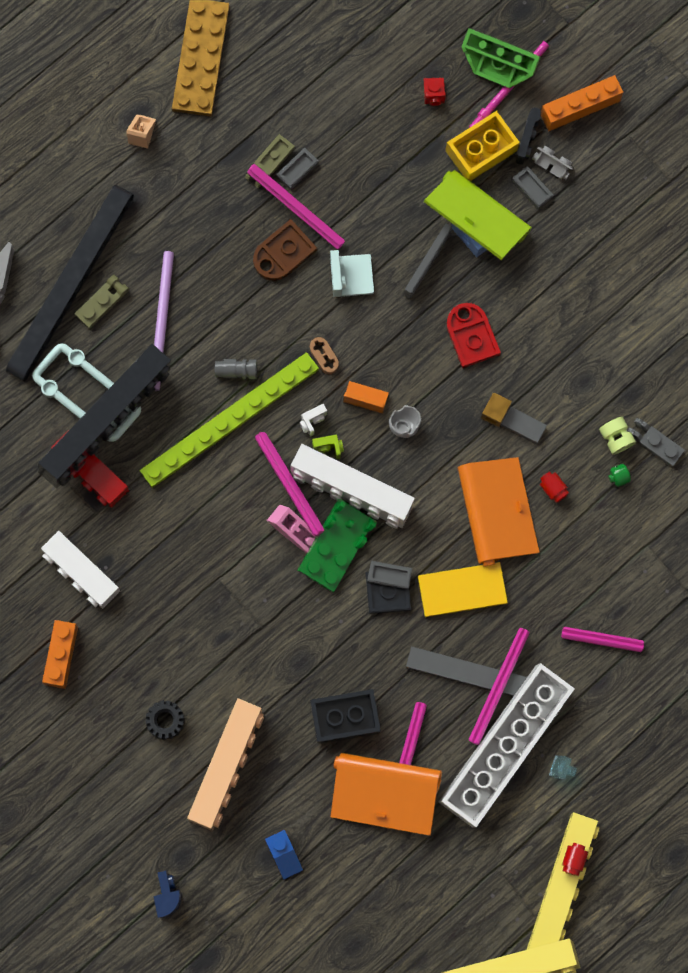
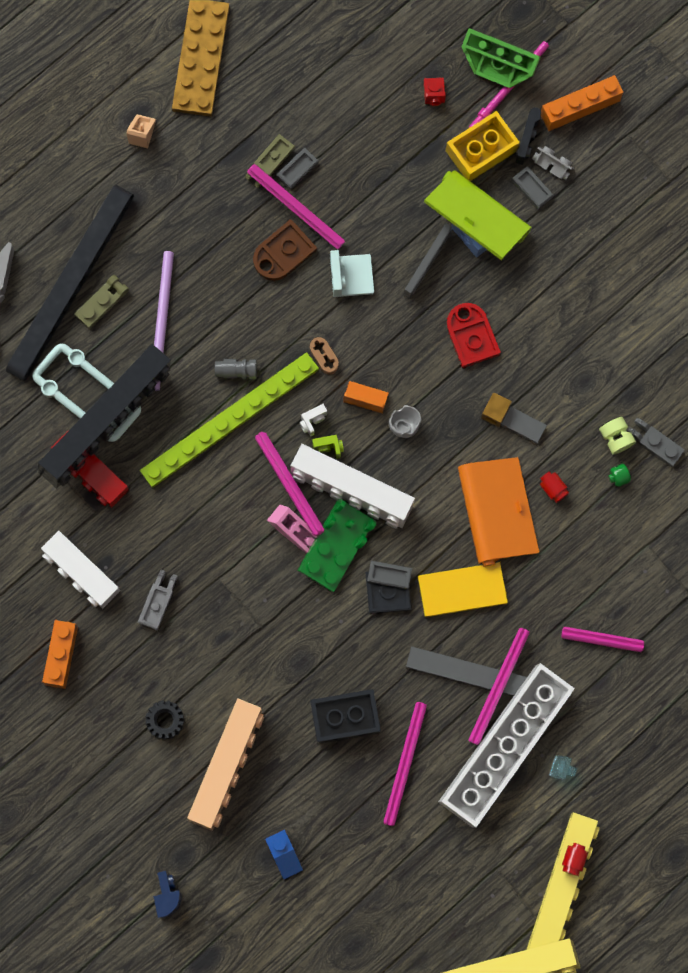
(157, 602): none -> flat silver hinge
(385, 793): orange door -> none

